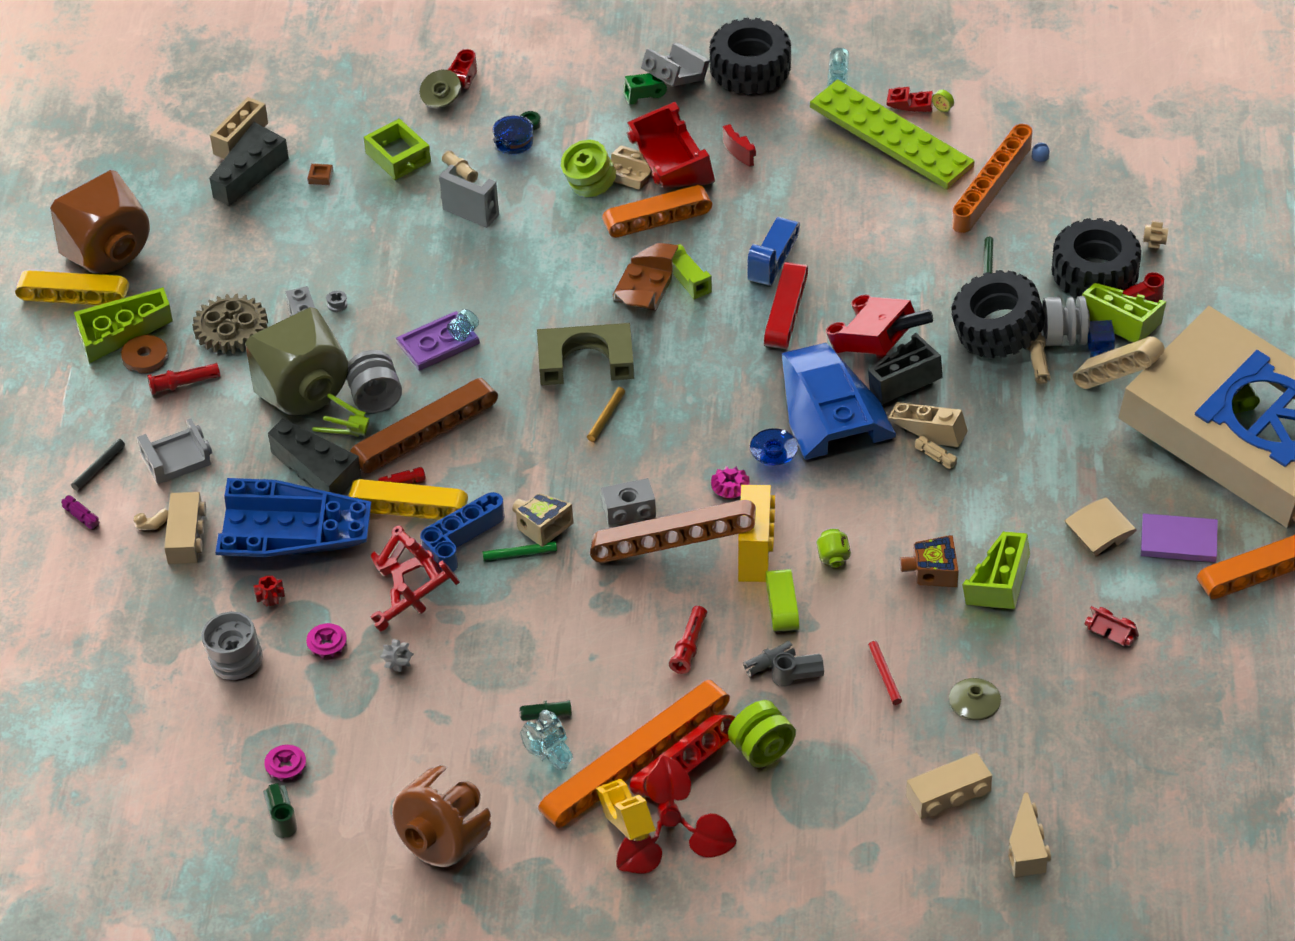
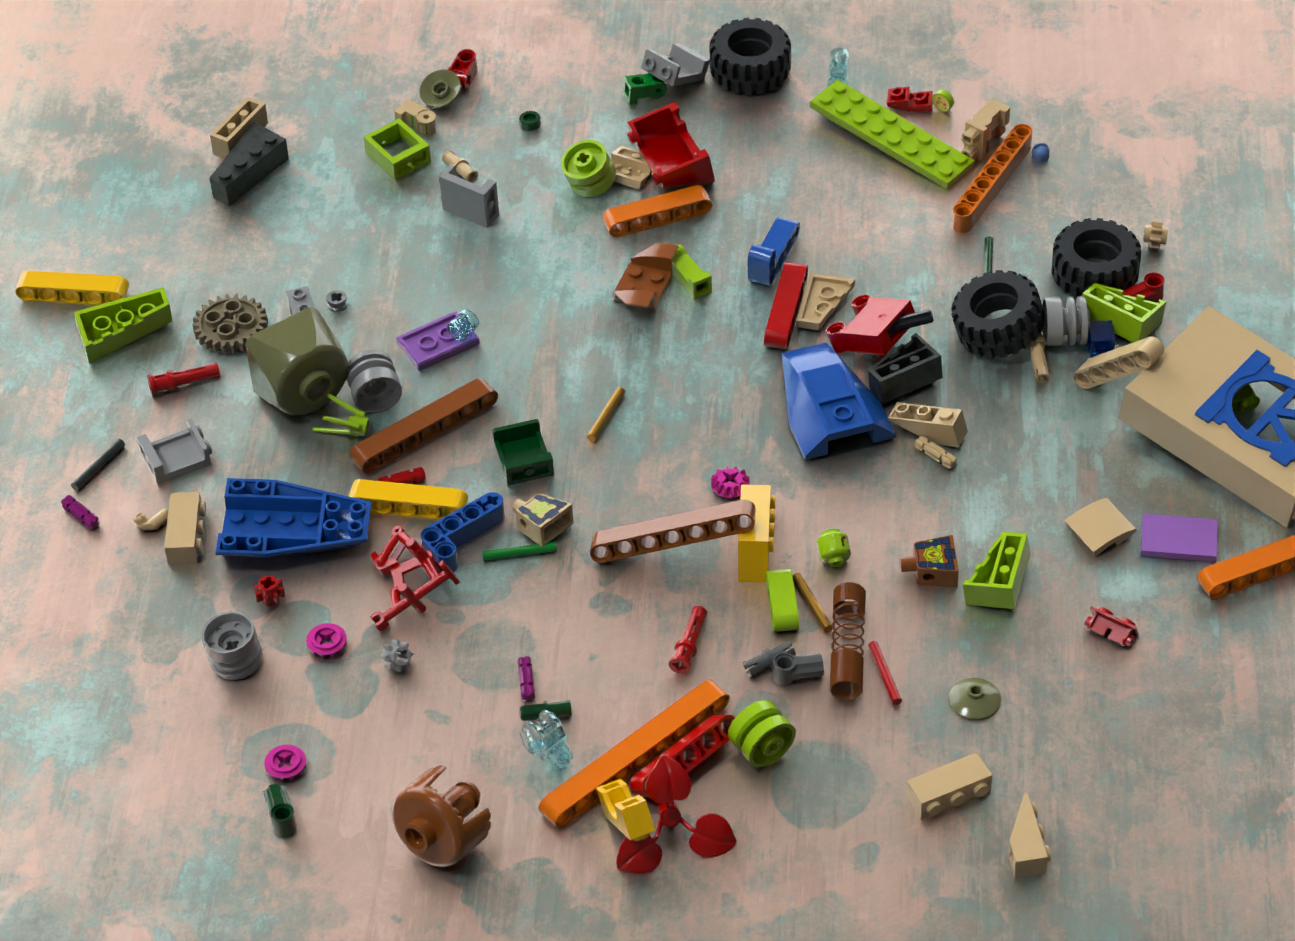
(100, 224): dark orange piece -> none
(144, 344): dark orange tile -> none
(314, 458): pearl dark grey wedge -> none
(320, 174): dark orange tile -> none
(417, 117): none -> tan leg
(513, 134): clear blue head -> none
(522, 452): none -> dark green panel
(526, 678): none -> magenta axle
(609, 339): olive arch -> none
(628, 501): light grey brick -> none
(738, 146): red slope -> none
(773, 446): clear blue dish -> none
(812, 602): none -> pearl gold bar
(821, 299): none -> tan wing
(847, 663): none -> dark orange piece
(986, 125): none -> tan hips

